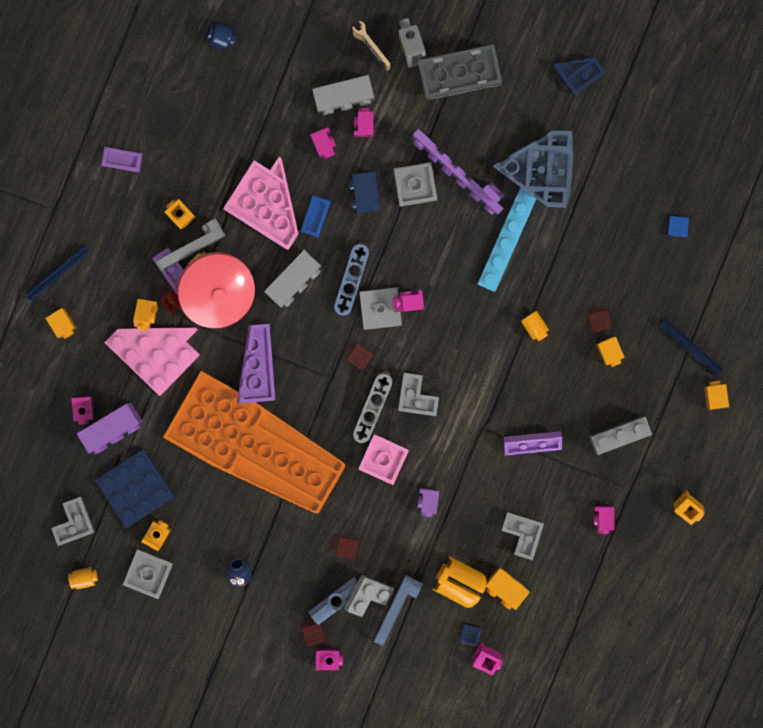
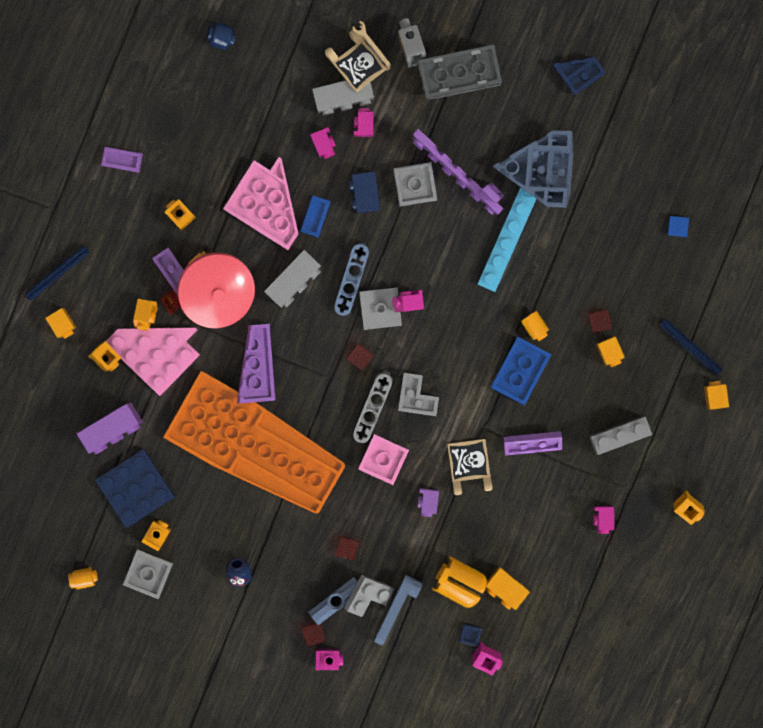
(78, 525): light grey plate -> none
(88, 404): dark pink brick -> none
(105, 349): none -> light orange brick
(212, 234): light grey beam -> none
(358, 64): none -> flag
(469, 462): none -> flag
(521, 370): none -> blue plate
(528, 532): light grey plate -> none

